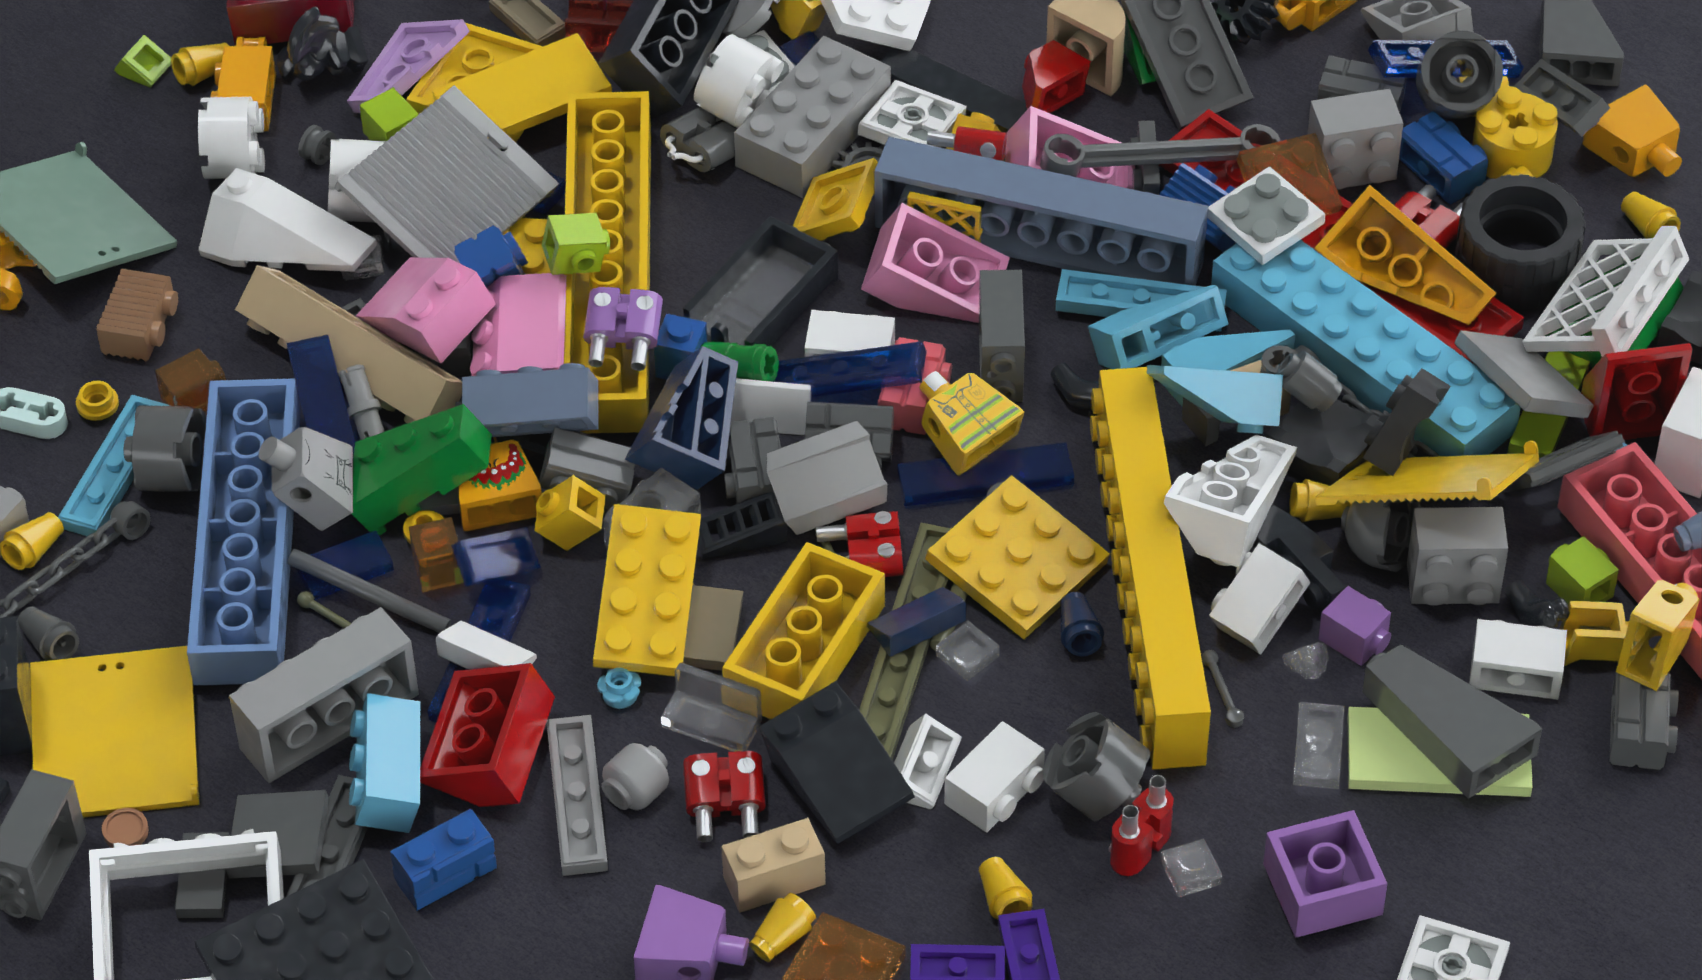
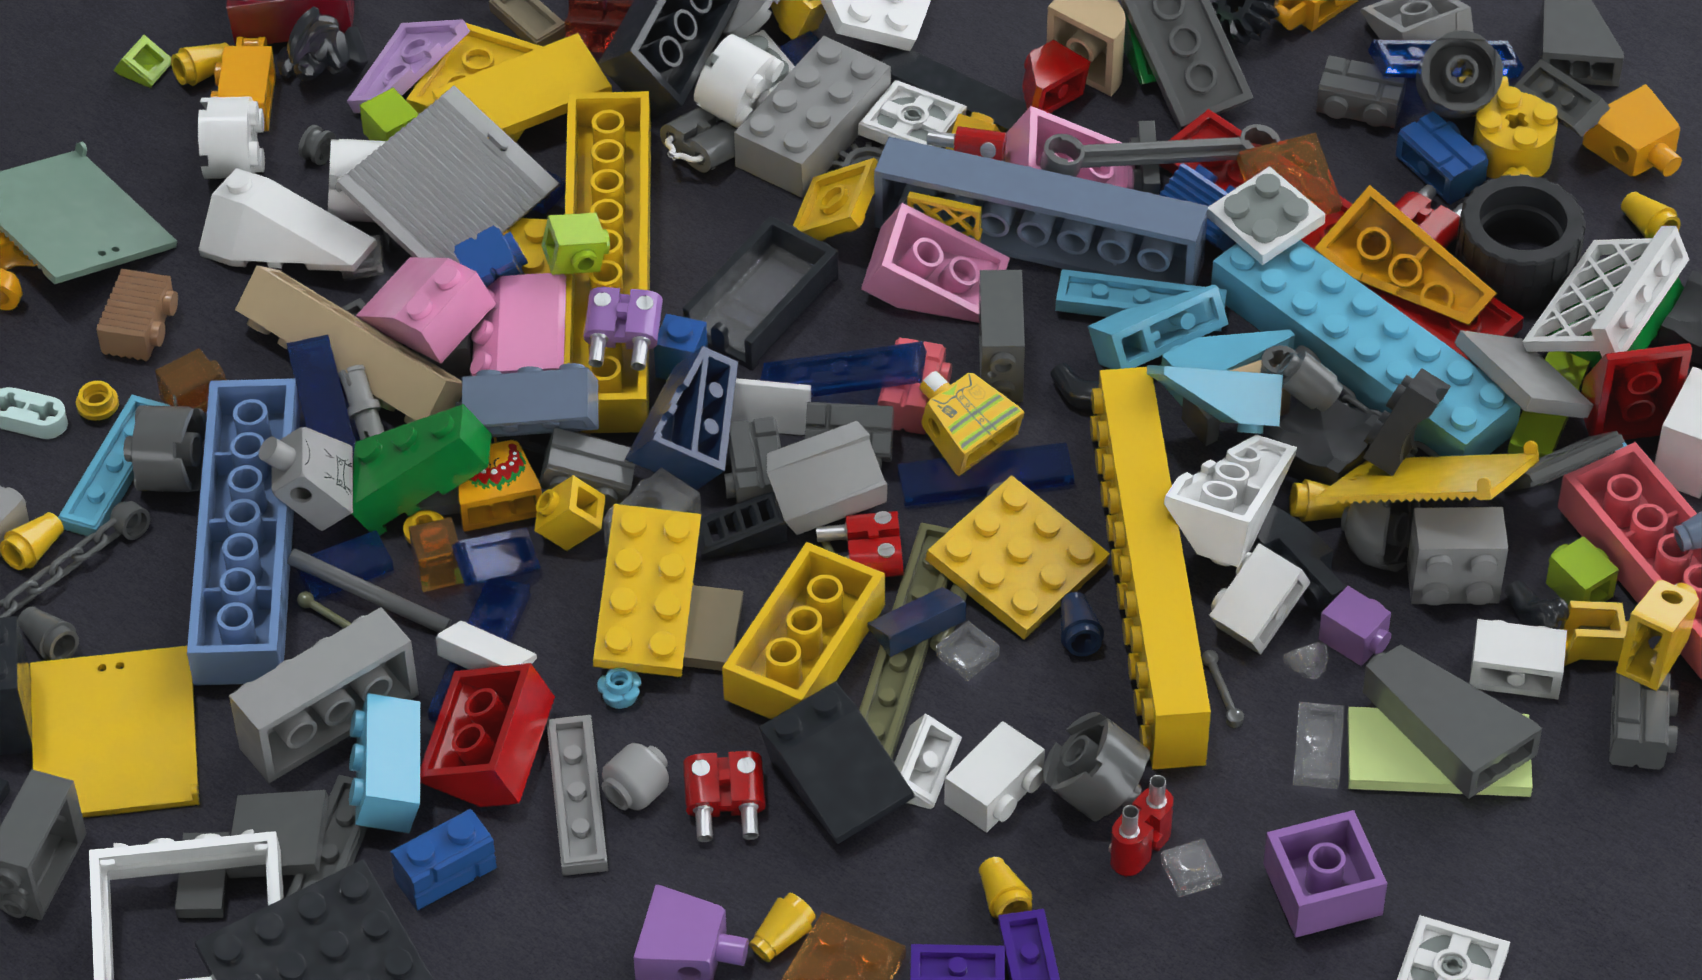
(125, 827): nougat piece -> none
(713, 709): clear panel -> none
(754, 361): green piece -> none
(773, 864): tan brick -> none
(843, 332): white brick -> none
(1358, 136): light grey brick -> none

